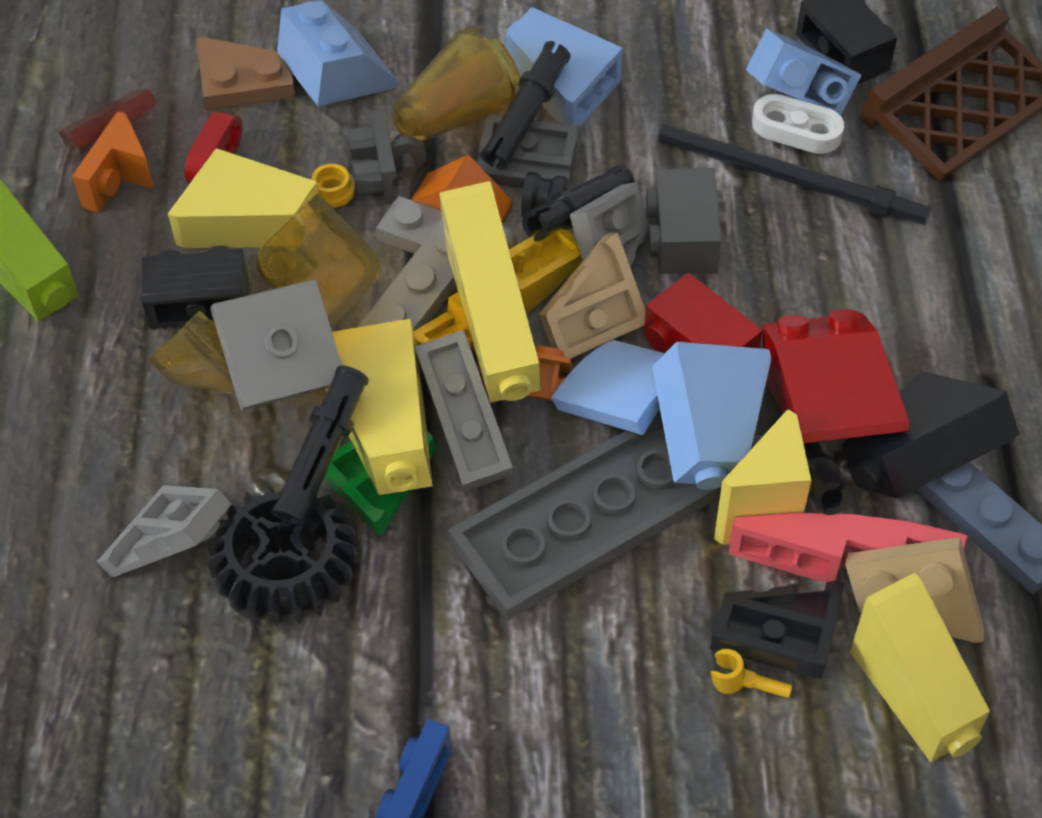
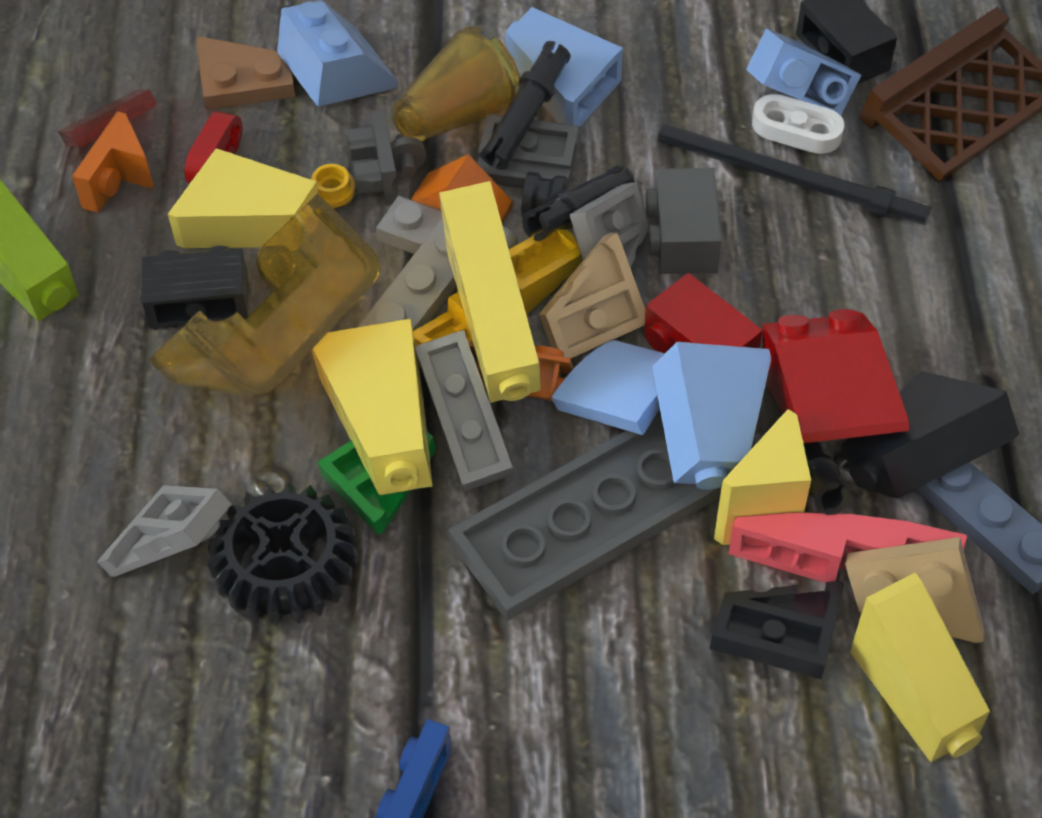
(277, 343): light grey plate -> none
(330, 424): black pin -> none
(742, 677): yellow hand -> none

